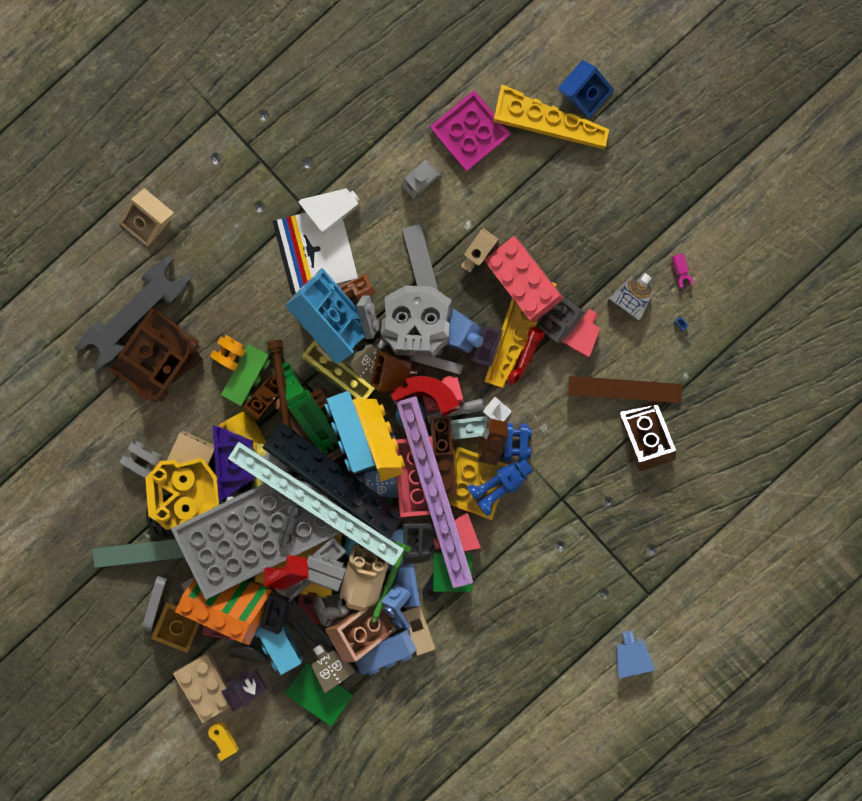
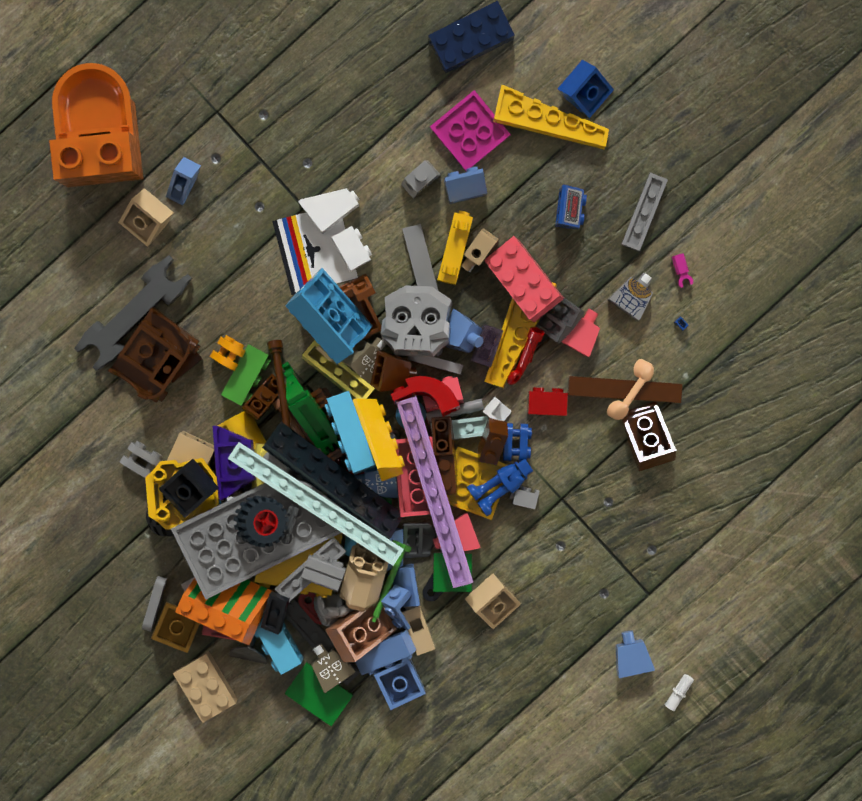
(94, 128): none -> orange piece
(136, 553): sand green tile -> none
(183, 180): none -> medium blue slope
(188, 488): none -> black slope
(223, 739): yellow leg -> none
(244, 690): clear purple brick -> none
(261, 521): none -> black wheel
(287, 576): red panel -> none
(351, 248): none -> white brick
(367, 316): light grey plate -> none
(400, 683): none -> medium blue brick
(455, 248): none -> yellow brick
(465, 185): none -> medium blue slope
(471, 37): none -> dark blue brick
(492, 601): none -> tan slope
(524, 497): none -> light grey brick
(547, 402): none -> red brick
(570, 207): none -> slope
(643, 371): none -> light nougat piece
(644, 212): none -> light grey plate
(679, 692): none -> white axle

